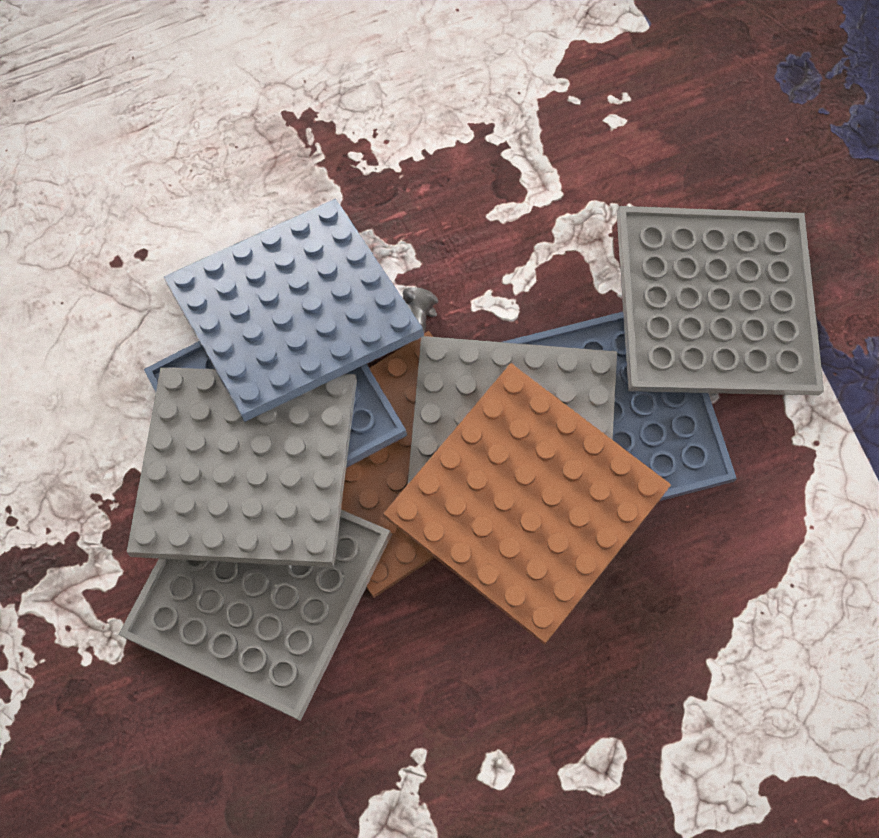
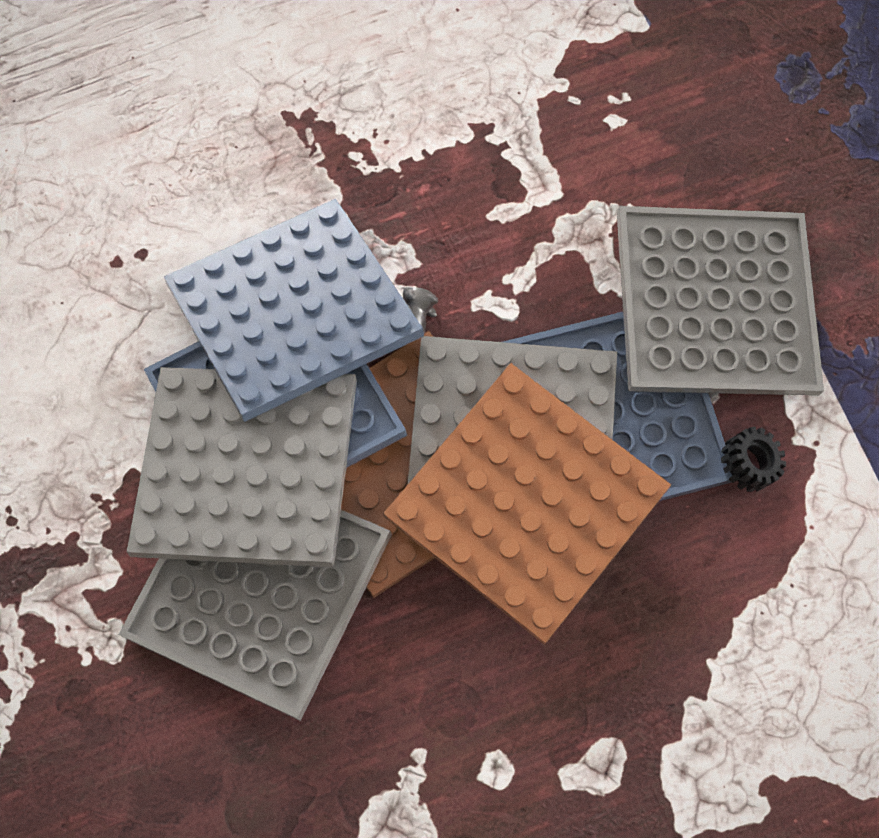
(765, 452): none -> black tyre

